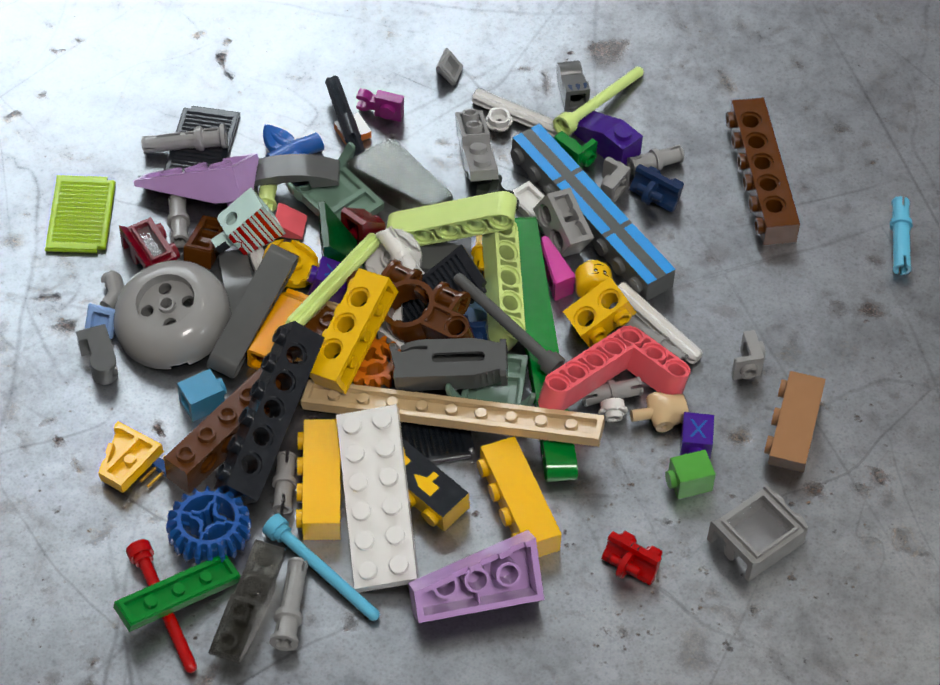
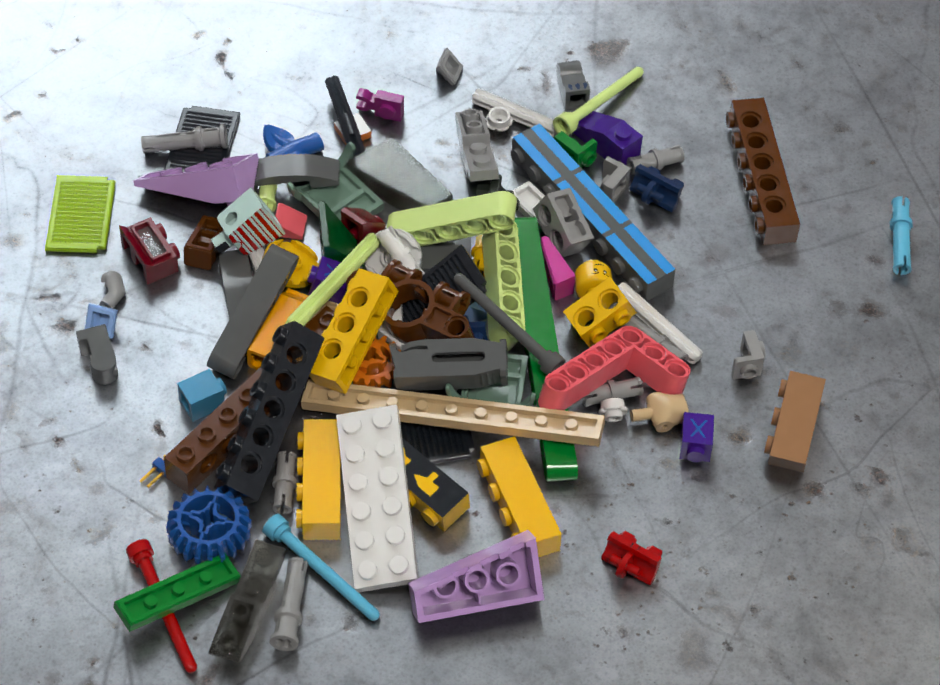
(128, 457): yellow wing -> none
(172, 331): light grey brick -> none
(178, 220): light grey pin -> none
(690, 474): bright green brick -> none
(759, 531): light grey window -> none

